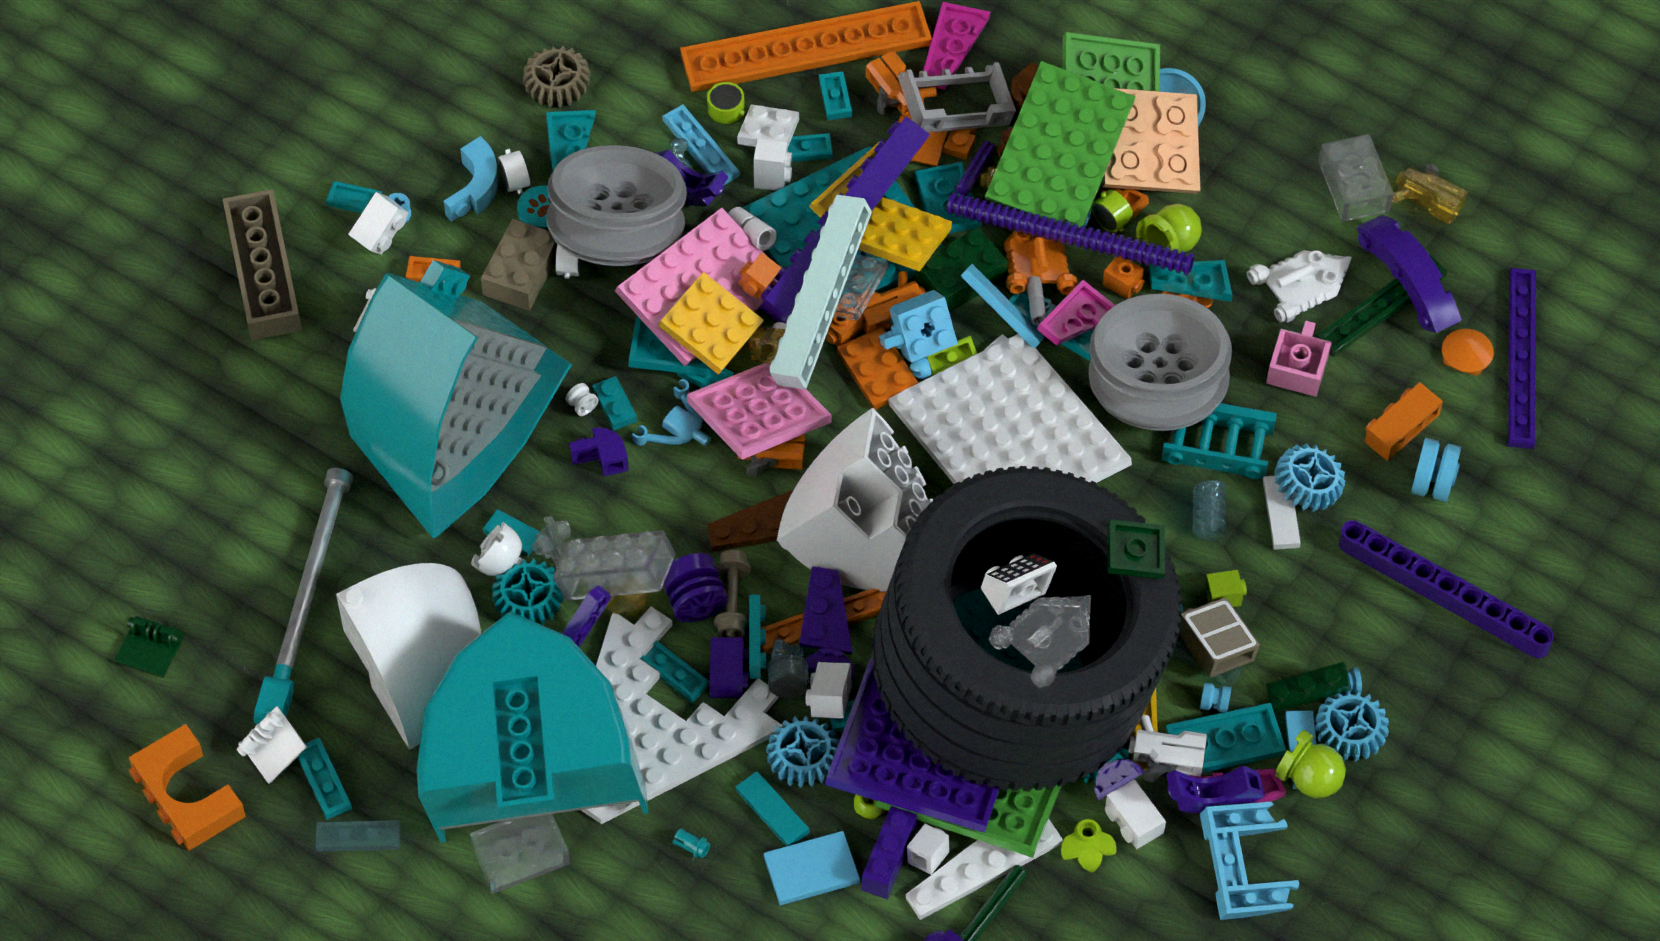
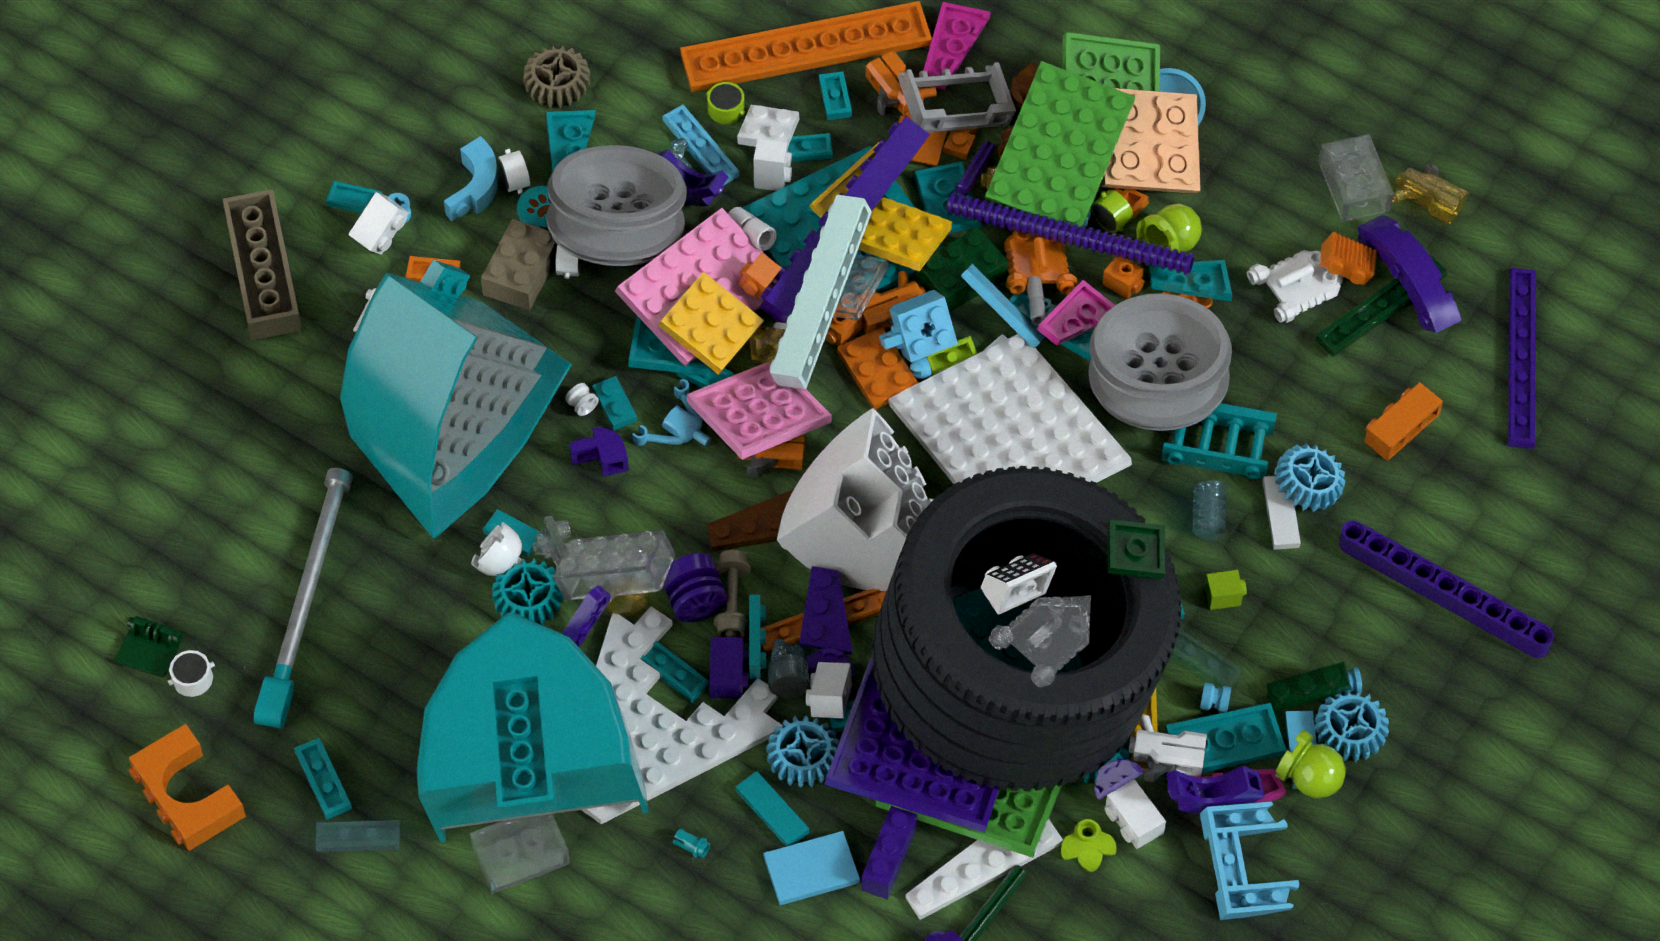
(191, 673): none -> piece
(272, 745): white hinge -> none
(407, 633): white brick -> none
(867, 809): lime plate -> none
(928, 848): white brick -> none
(1217, 637): dark tan brick -> none
(1299, 361): bright pink hinge -> none
(1348, 258): none -> orange brick
(1436, 470): medium azure wheel -> none
(1467, 351): orange dish -> none

